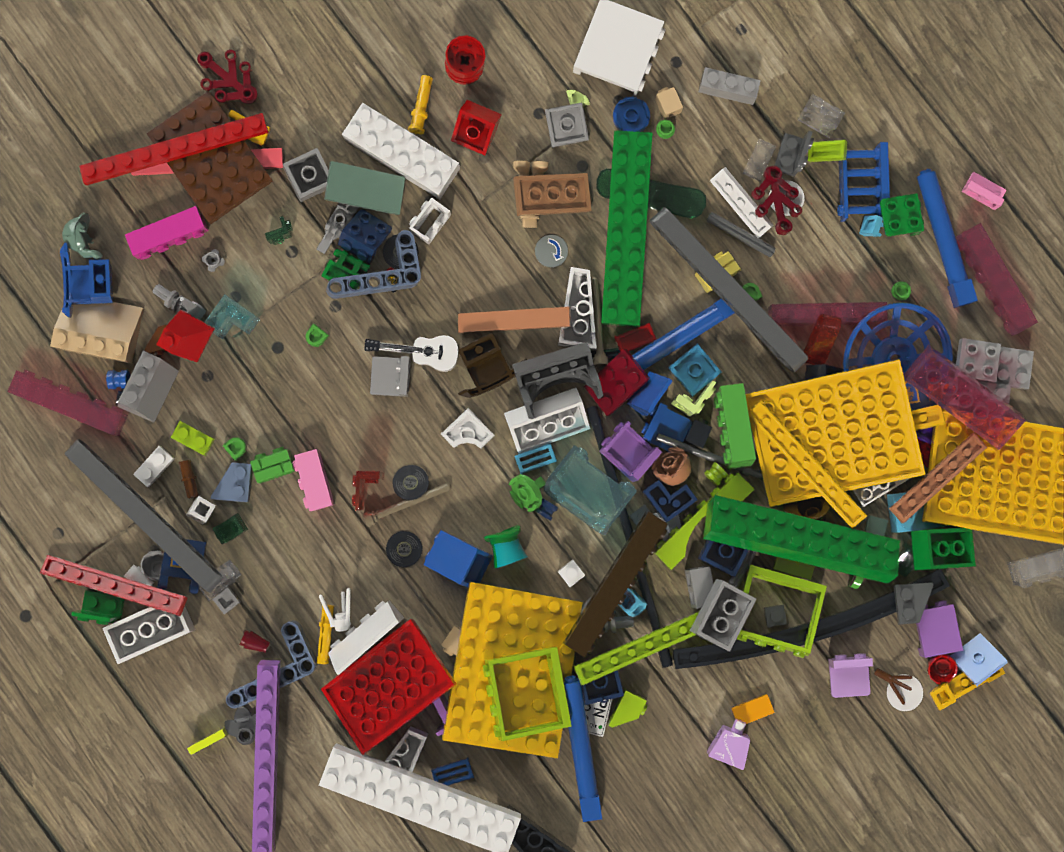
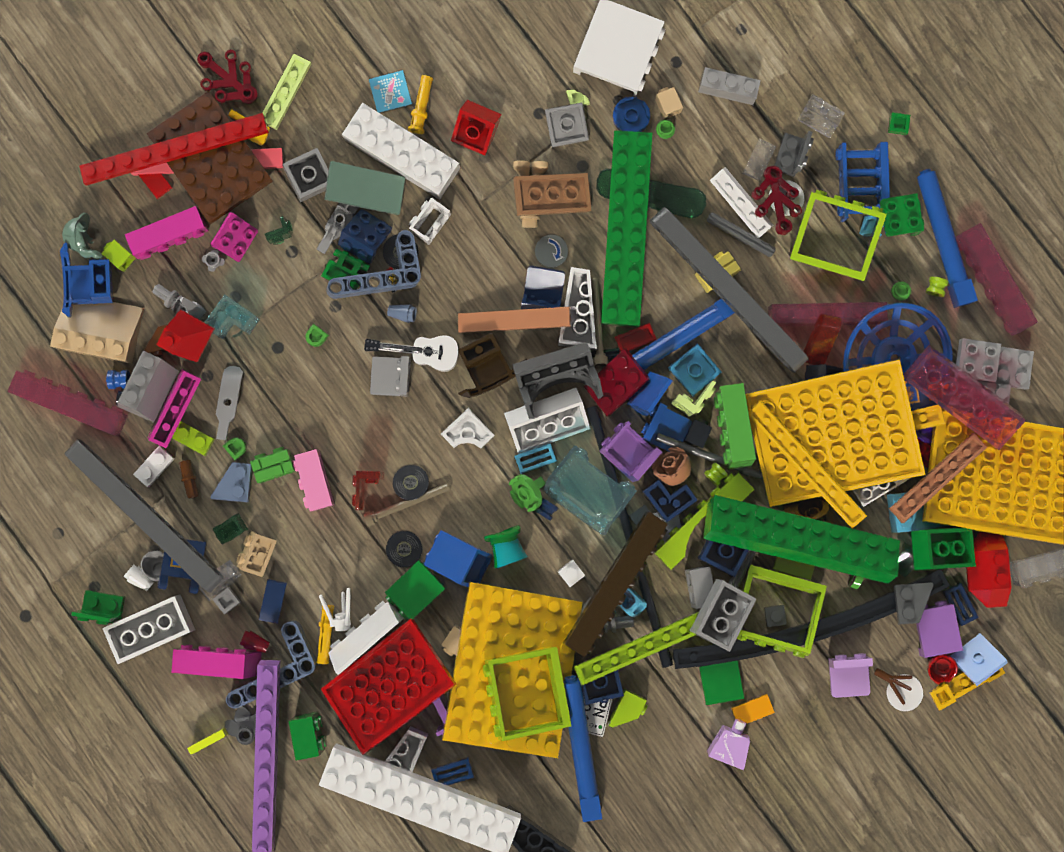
(114, 585): tile -> none
(118, 255): none -> lime brick
(156, 183): none -> red tile
(174, 408): none -> dark pink brick
(200, 510): white brick -> none
(215, 662): none -> dark pink wedge
(229, 390): none -> light grey piece
(234, 237): none -> dark pink bracket
(255, 554): none -> tan bracket
(272, 601): none -> dark blue slope
(285, 91): none -> yellowish green plate
(307, 735): none -> green brick
(390, 91): none -> medium azure sticker
(402, 312): none -> sand blue cone
(414, 590): none -> green panel
(464, 50): red wheel -> none
(543, 288): none -> dark blue bracket
(721, 682): none -> green tile
(753, 290): bright green tile -> none
(828, 151): lime tile -> none
(838, 201): none -> lime window
(876, 525): sand green tile -> none
(899, 123): none -> green plate
(937, 286): none -> lime wheel
(952, 589): none -> dark blue tile
(984, 191): bright pink panel -> none
(991, 577): none -> red wedge

